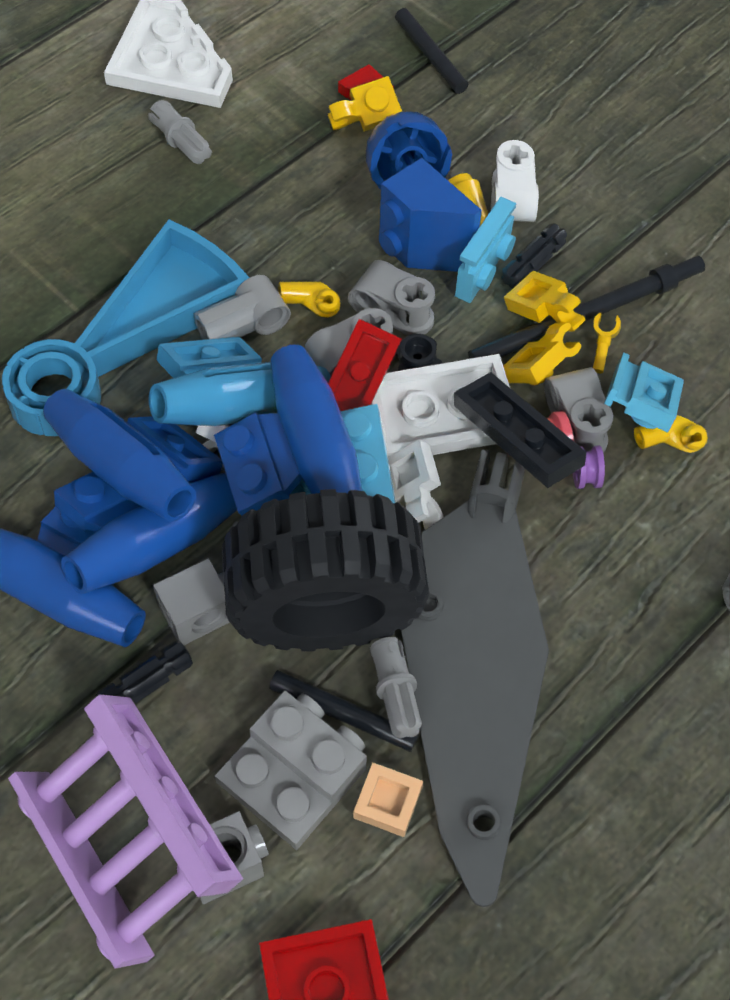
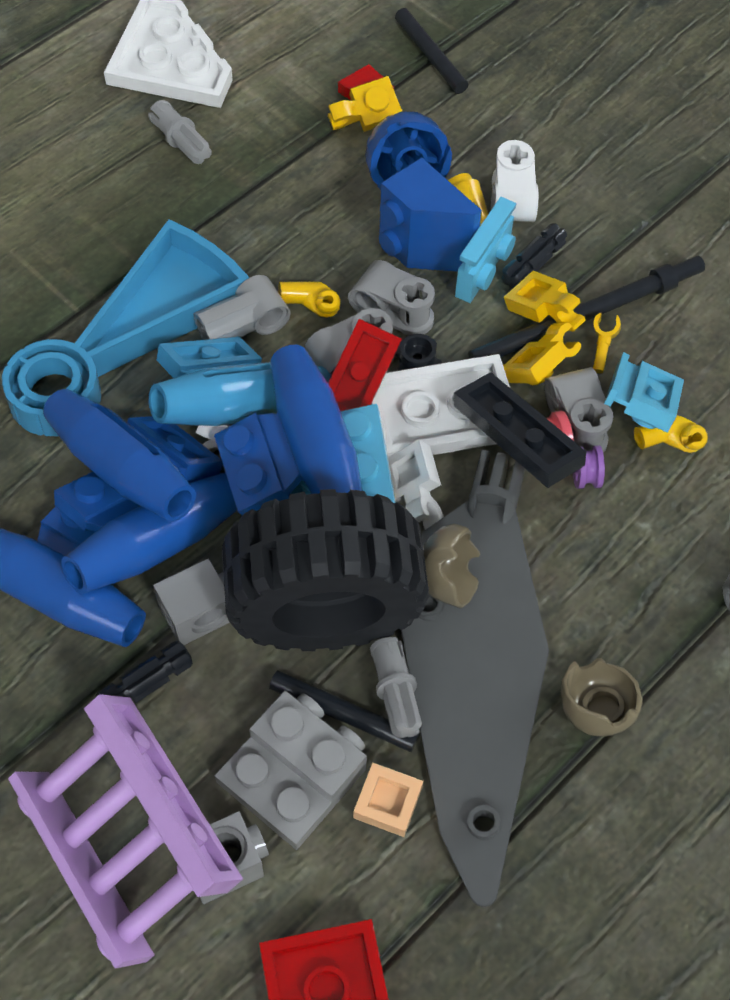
(447, 562): none -> dark tan hair
(600, 698): none -> dark tan hair

